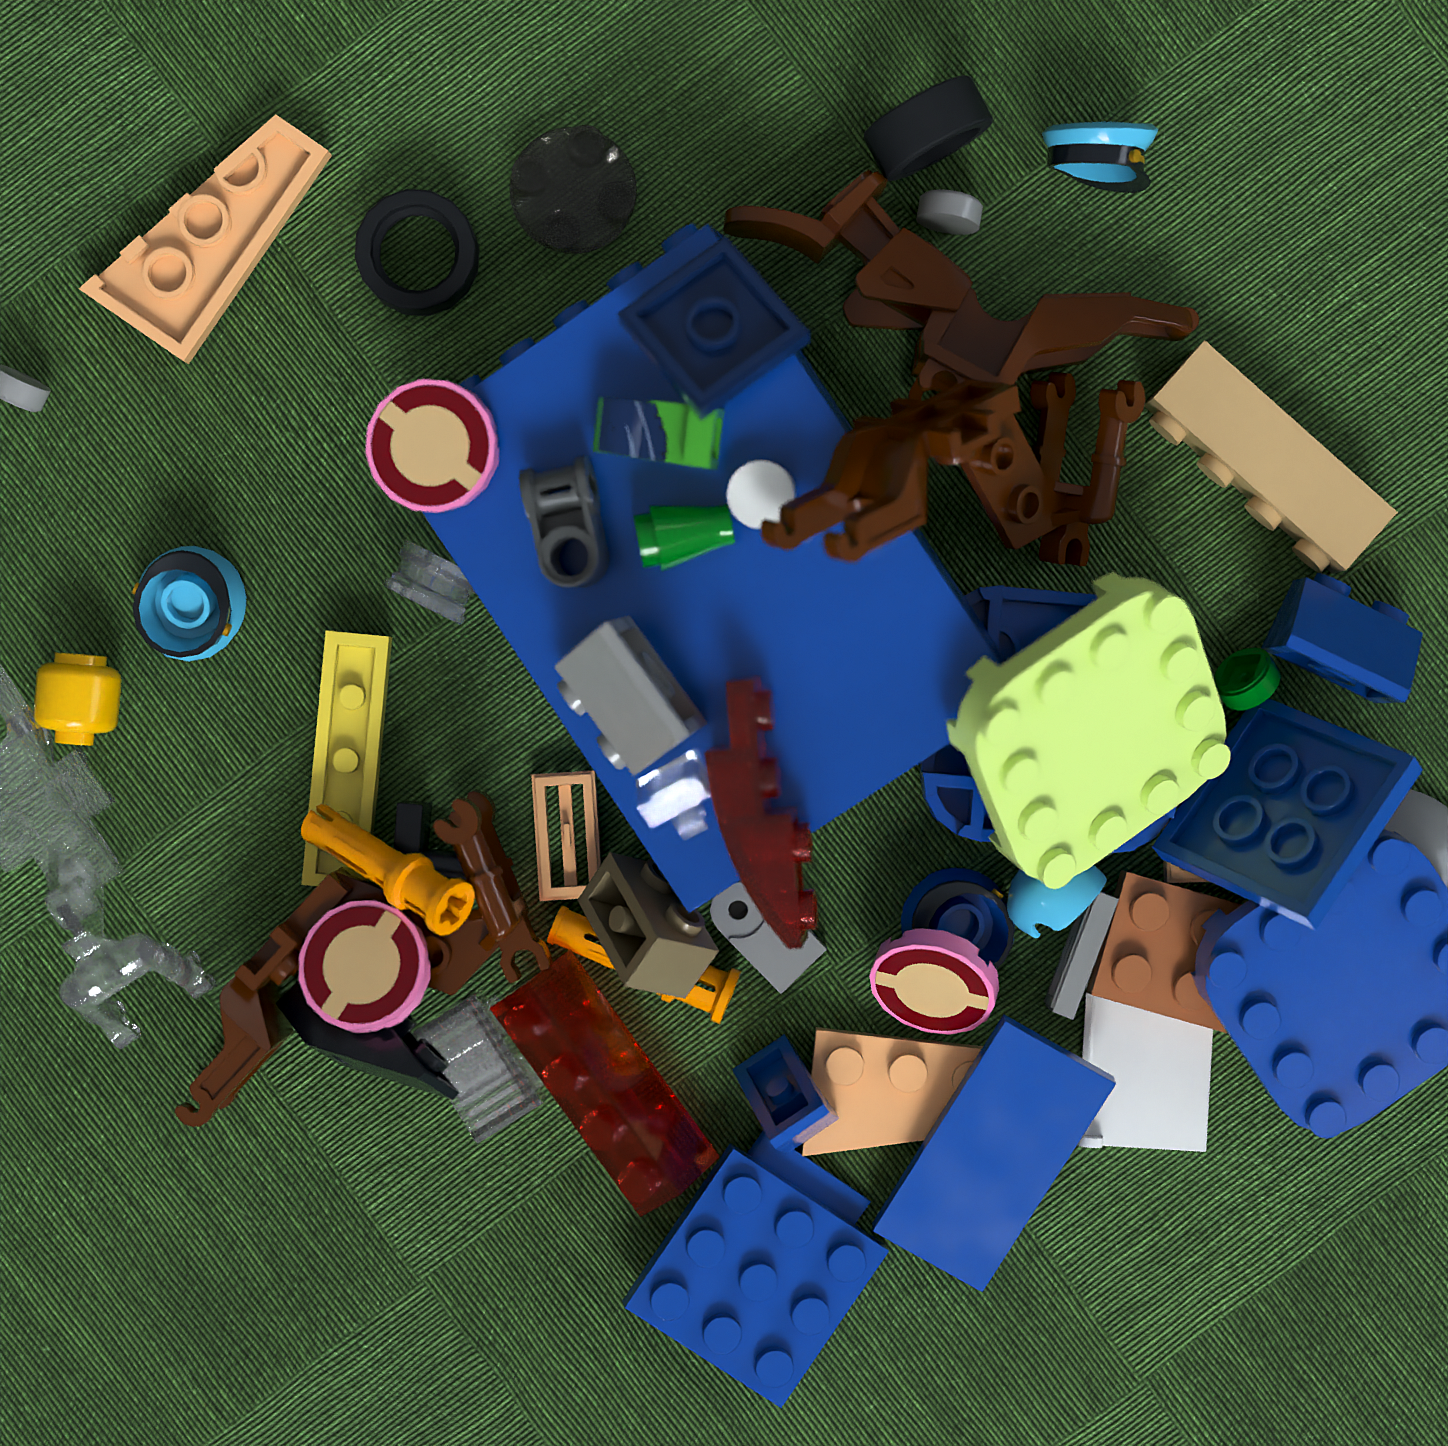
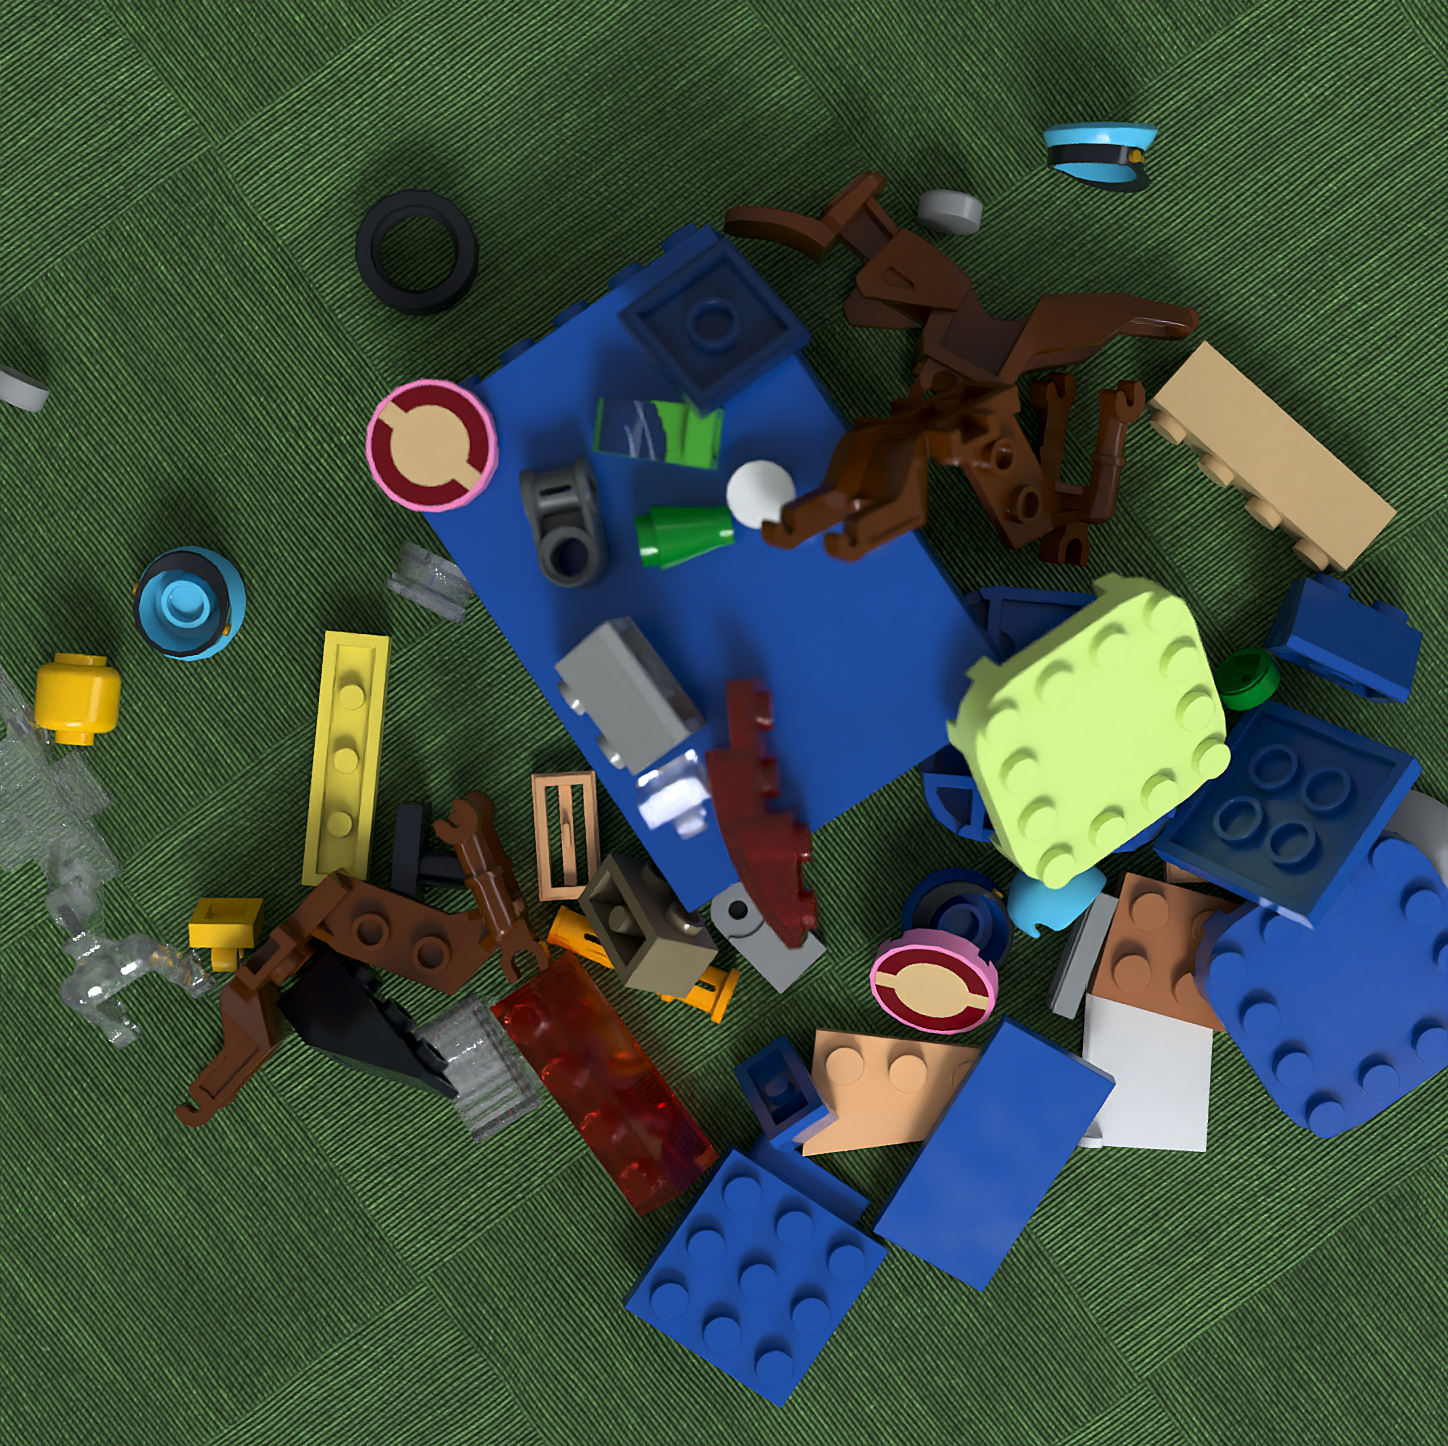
(203, 251): light nougat wing -> none
(227, 928): none -> yellow tile
(364, 966): tile -> none
(406, 879): light orange pin -> none
(573, 190): clear smoke dish -> none
(928, 127): black tyre -> none

